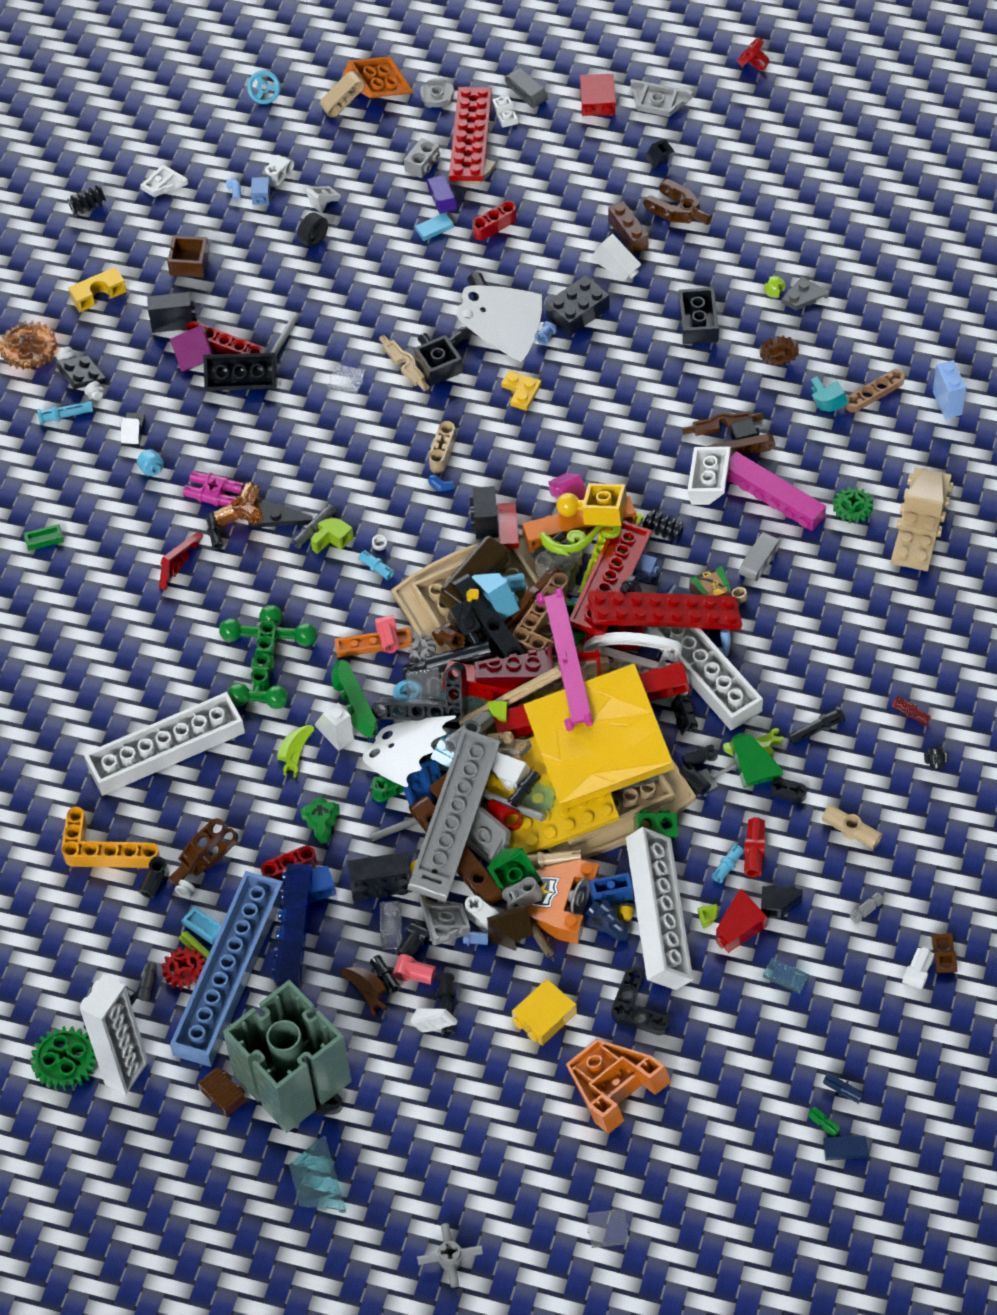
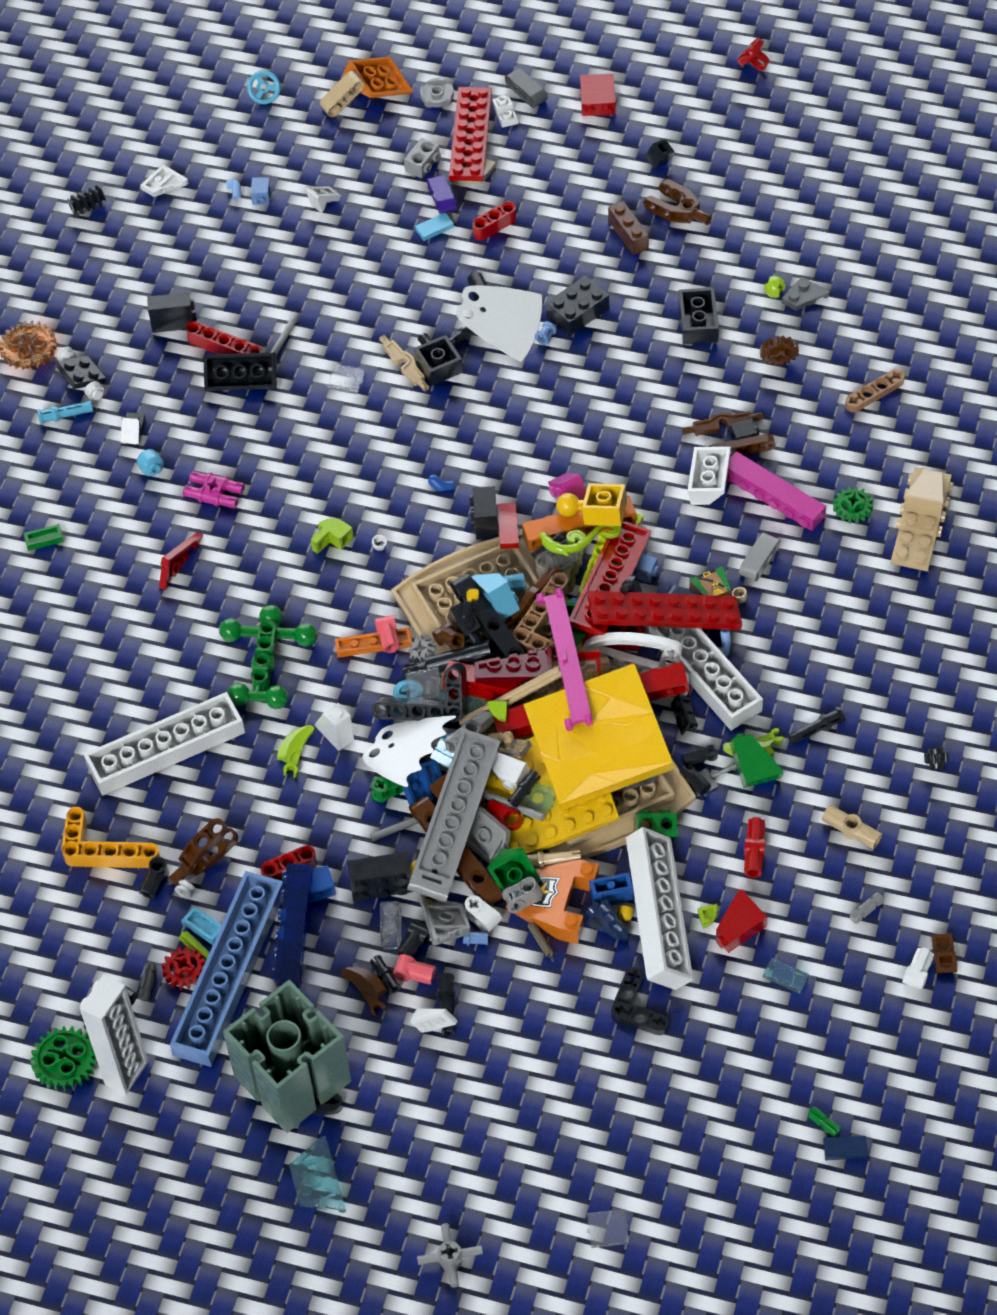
(108, 282): yellow arch -> none
(188, 256): reddish brown piece -> none
(191, 347): magenta tile -> none
(214, 531): black pin -> none
(222, 1091): reddish brown brick -> none
(241, 507): clear orange piece -> none
(278, 170): white piece -> none
(279, 515): black wing -> none
(309, 530): dark grey pin -> none
(312, 229): black tyre -> none
(321, 817): green rock -> none
(358, 707): green brick -> none
(376, 565): medium azure pin -> none
(442, 447): tan beam -> none
(486, 558): dark brown piece -> none
(510, 927): dark brown slope -> none
(524, 388): yellow plate -> none
(543, 1012): yellow brick -> none
(579, 897): light grey dish -> none
(609, 1075): orange wedge -> none
(616, 258): white slope -> none
(658, 98): light grey wing -> none
(664, 526): black piece -> none
(727, 863): medium azure pin -> none
(779, 901): black slope -> none
(788, 790): black beam -> none
(830, 397): teal brick -> none
(843, 1088): dark blue axle -> none
(911, 711): clear red pin -> none
(949, 389): light blue brick -> none

